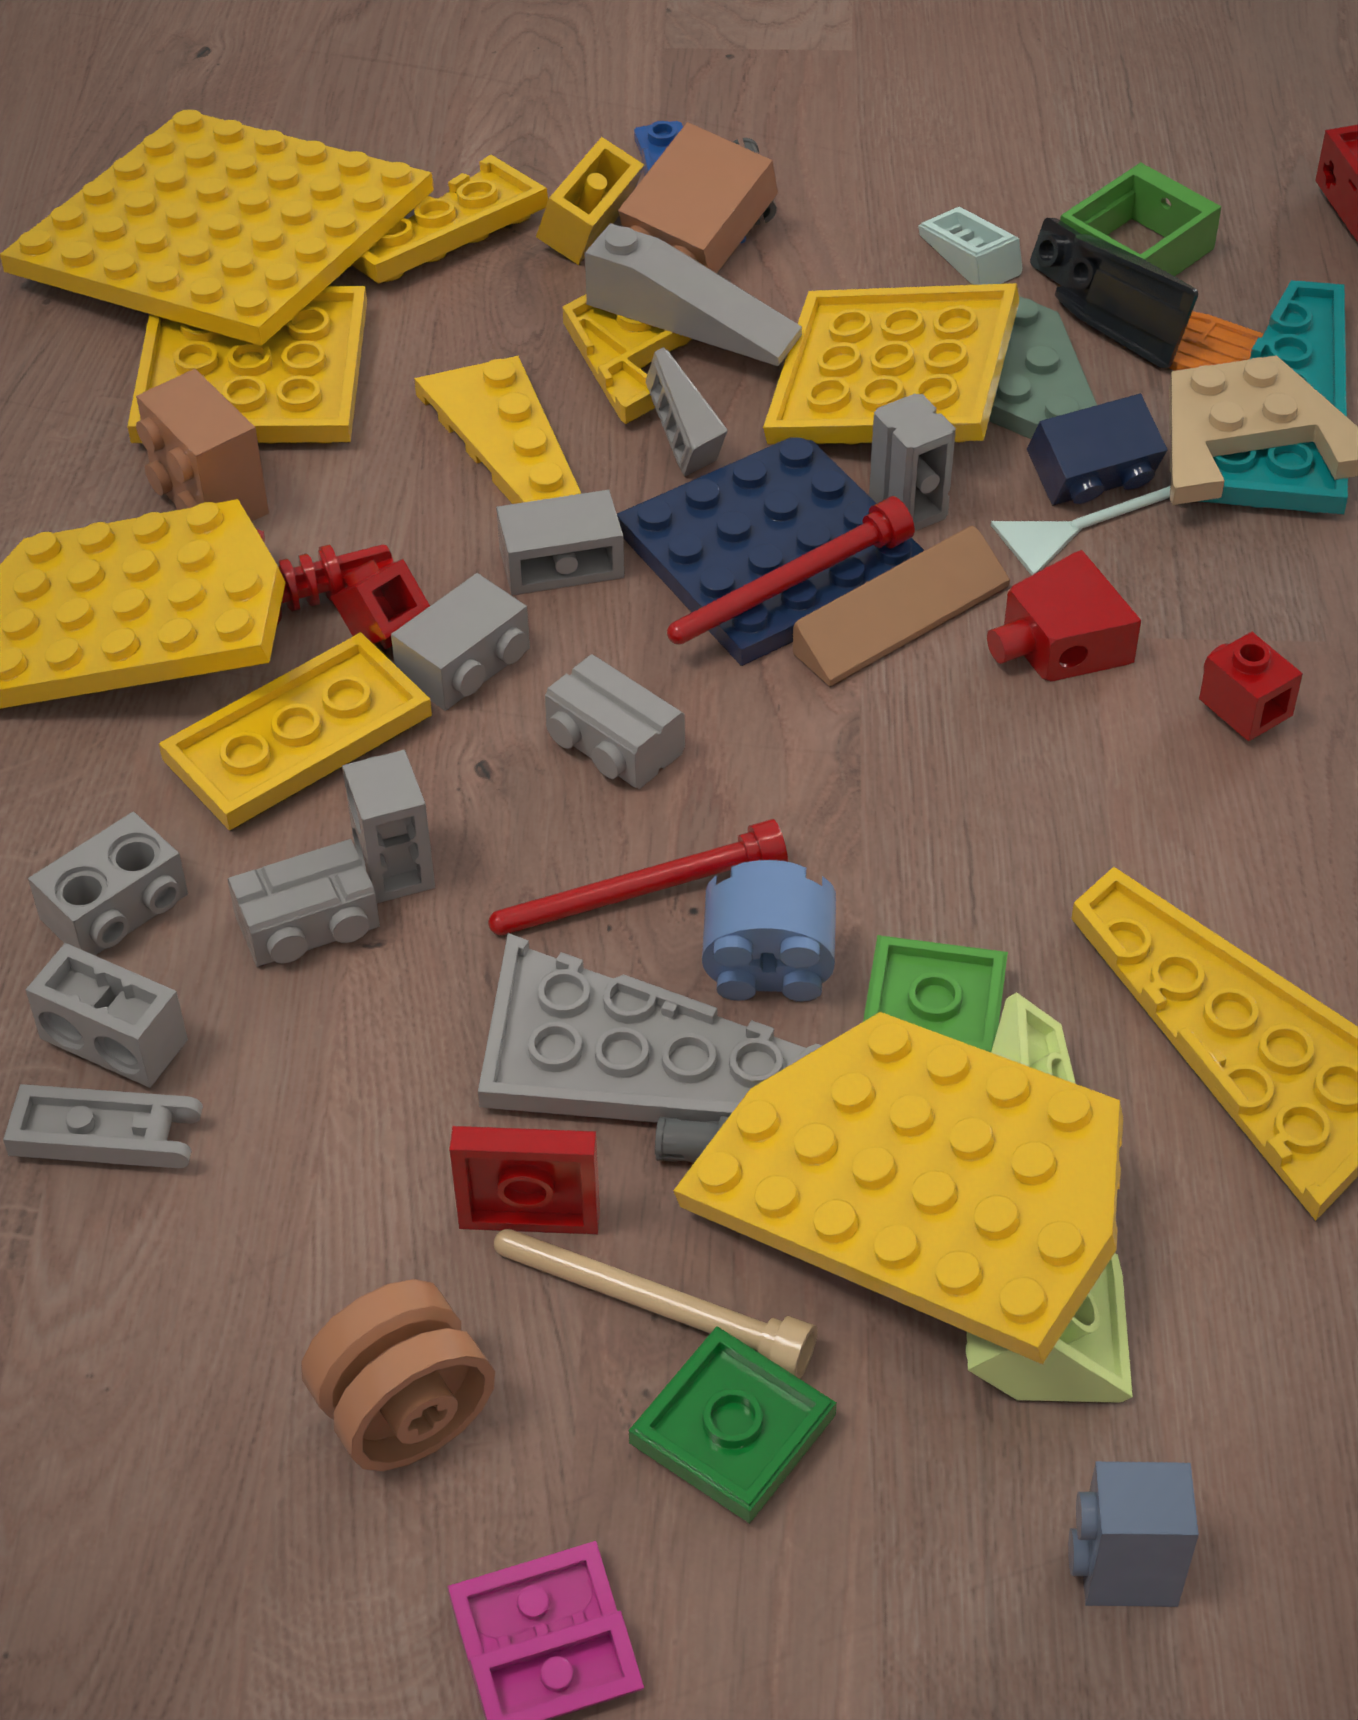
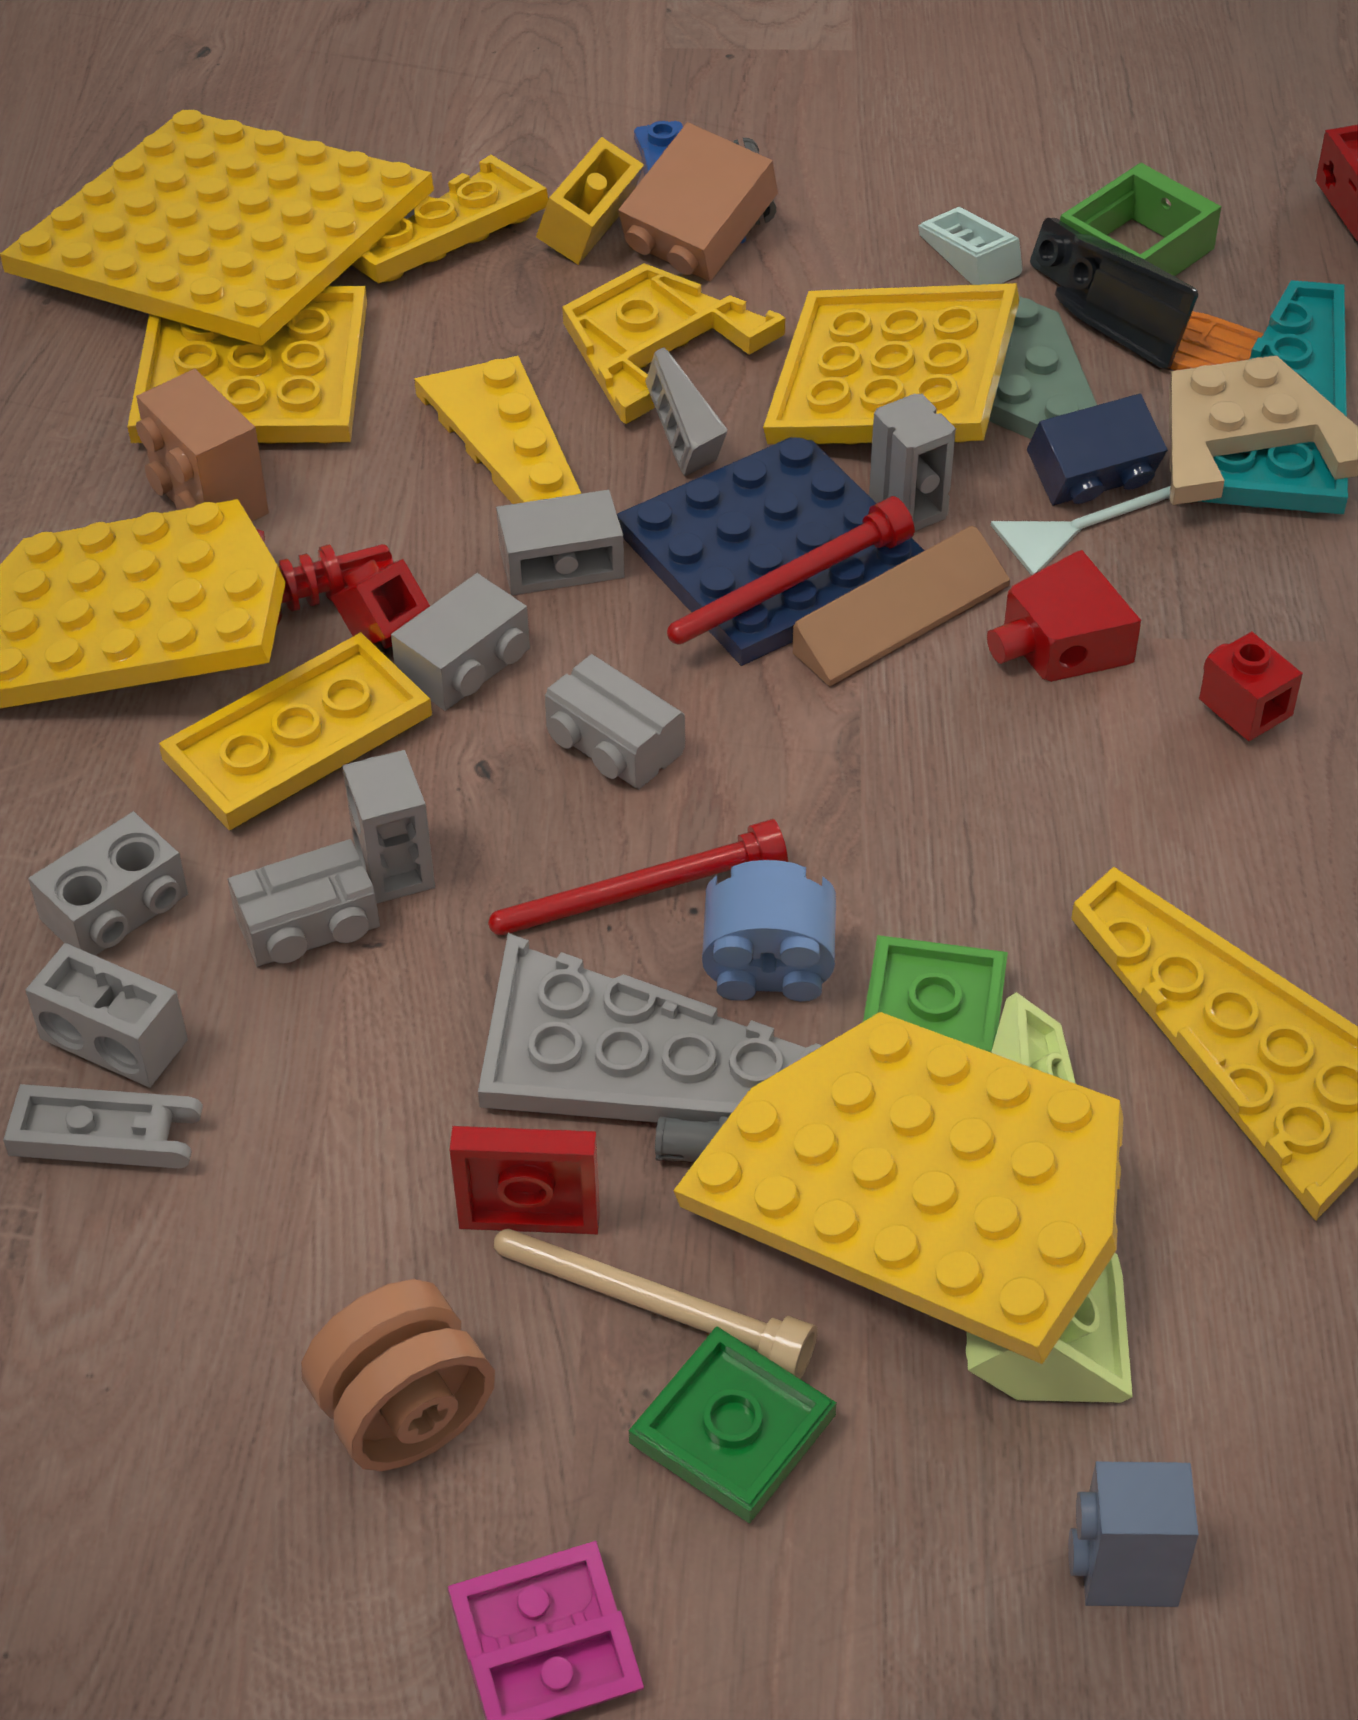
(674, 292): light grey wedge -> none

